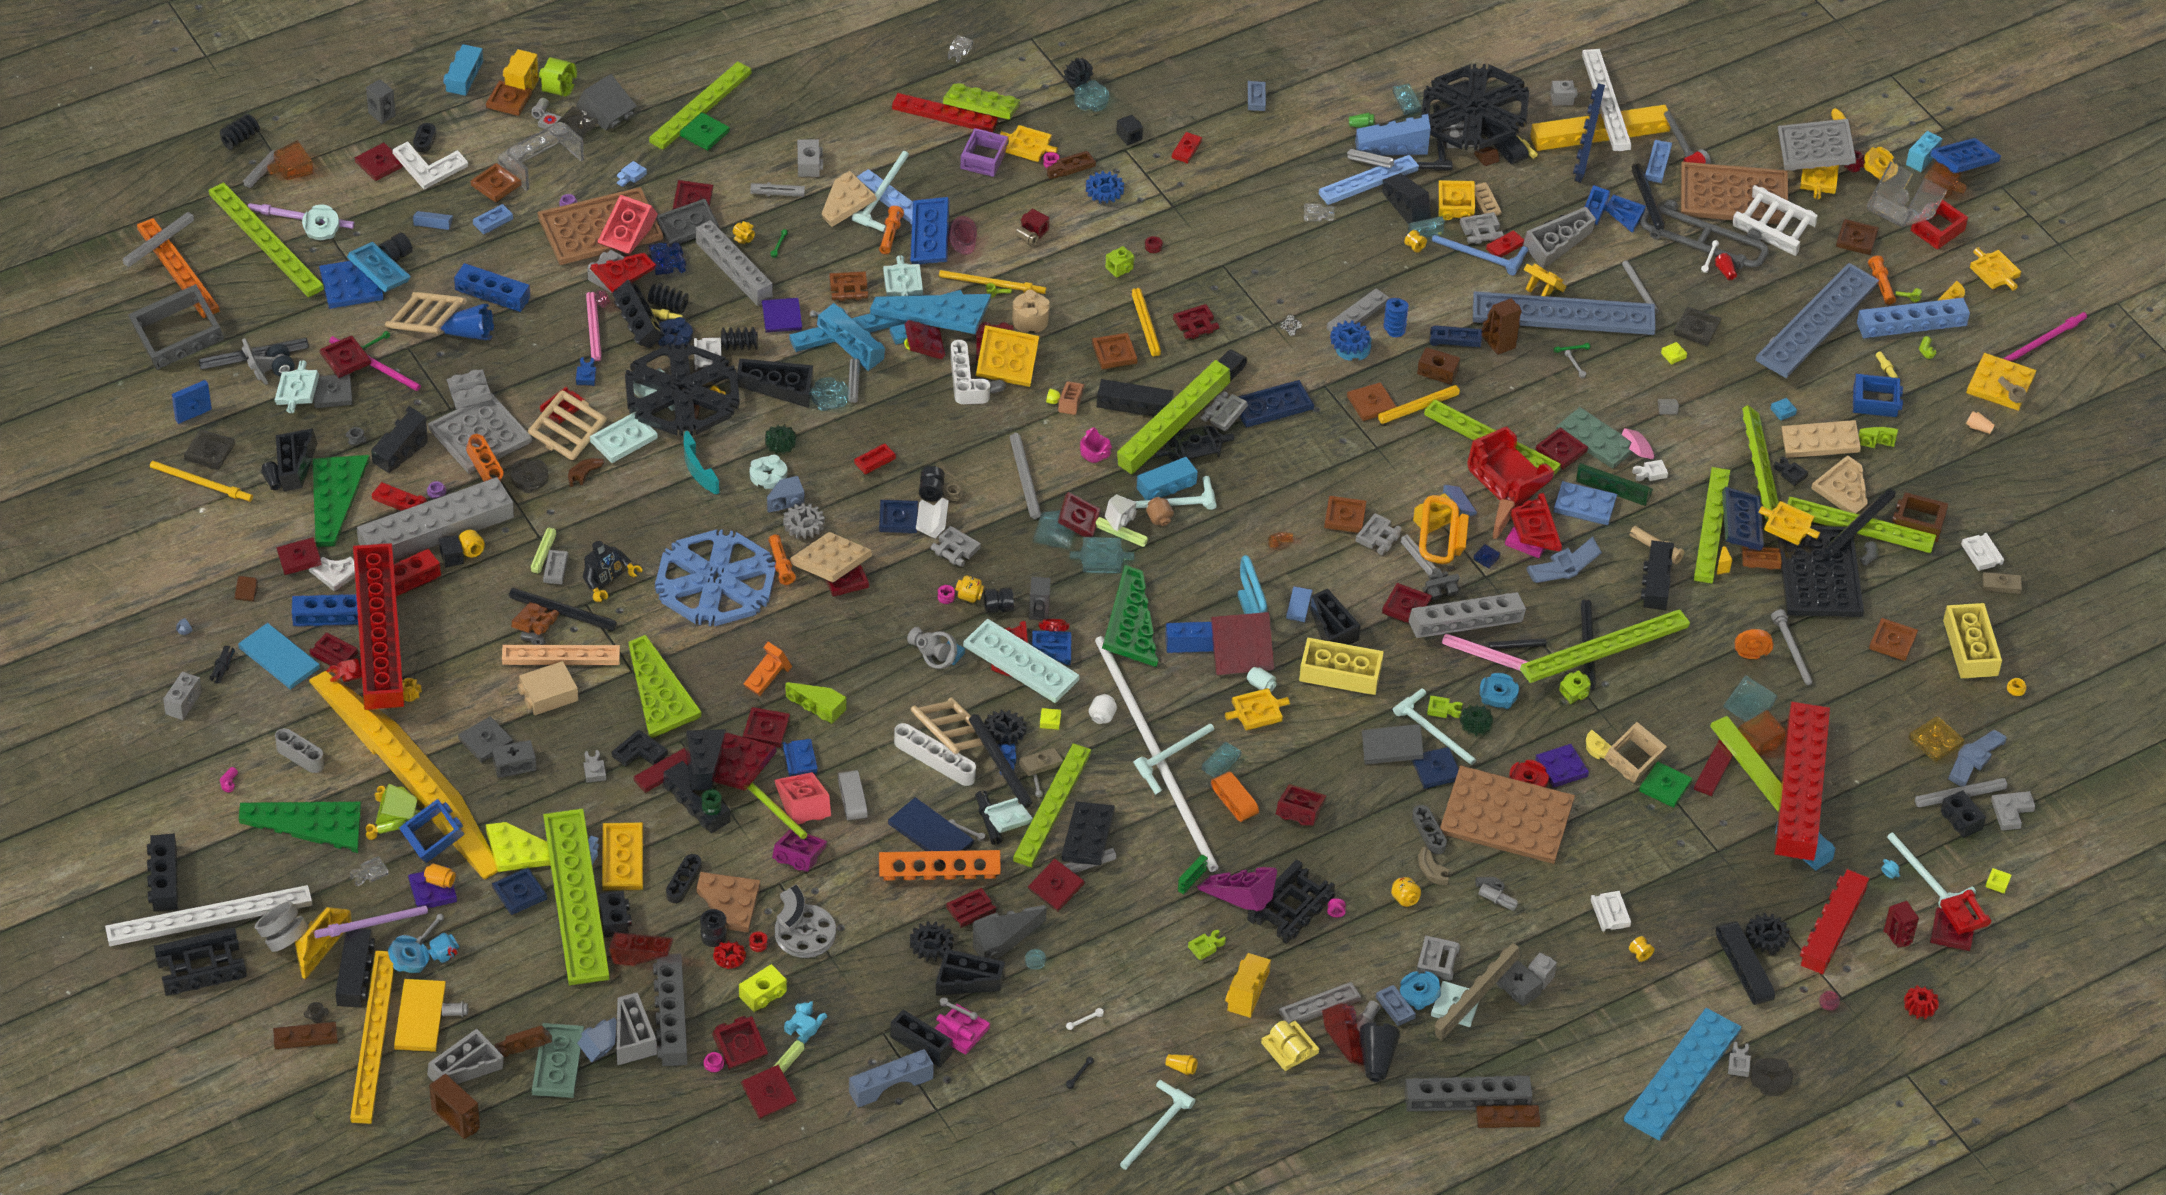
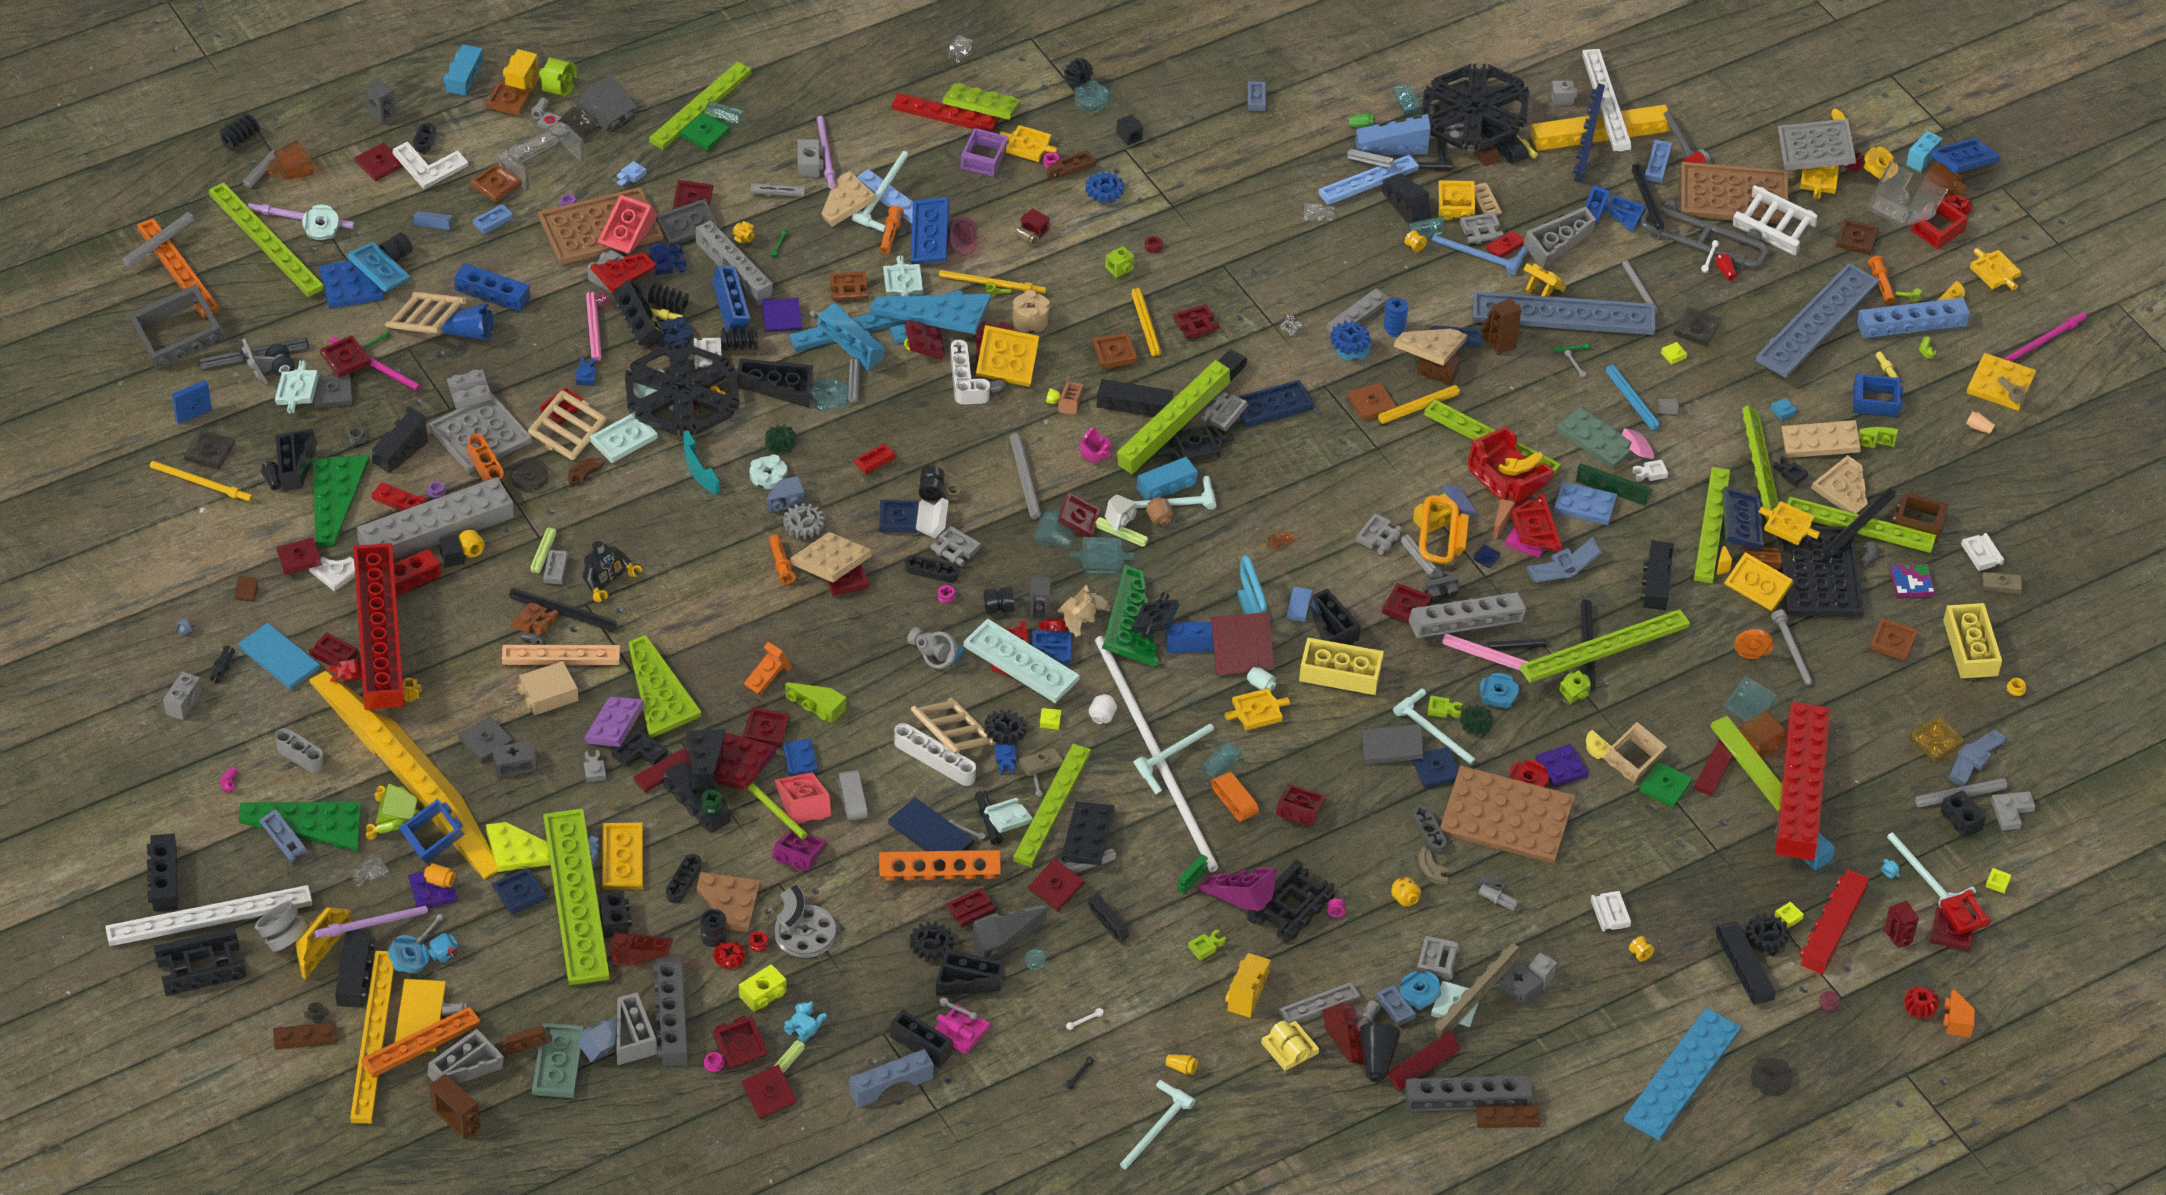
(282, 835): none -> sand blue plate
(324, 610): blue brick -> none
(420, 1042): none -> orange plate
(614, 721): none -> medium lavender plate
(720, 111): none -> clear light blue plate
(727, 582): medium blue plate -> none
(730, 298): none -> blue brick
(829, 171): none -> lavender bar
(926, 562): none -> black beam
(969, 589): yellow head -> none
(1000, 760): black axle -> none
(1082, 609): none -> tan helmet
(1108, 918): none -> black beam
(1155, 616): none -> black plate
(1186, 147): red plate -> none
(1345, 514): dark orange plate -> none
(1424, 1060): none -> dark red tile
(1432, 344): none -> tan plate
(1517, 467): none -> yellow piece
(1562, 448): dark red plate -> none
(1632, 397): none -> dark azure axle
(1646, 538): tan pin -> none
(1739, 1061): light grey plate -> none
(1758, 582): none -> yellow plate
(1790, 914): none -> neon yellow plate
(1912, 580): none -> tile
(1959, 1016): none -> orange slope
(1965, 206): none -> red gear

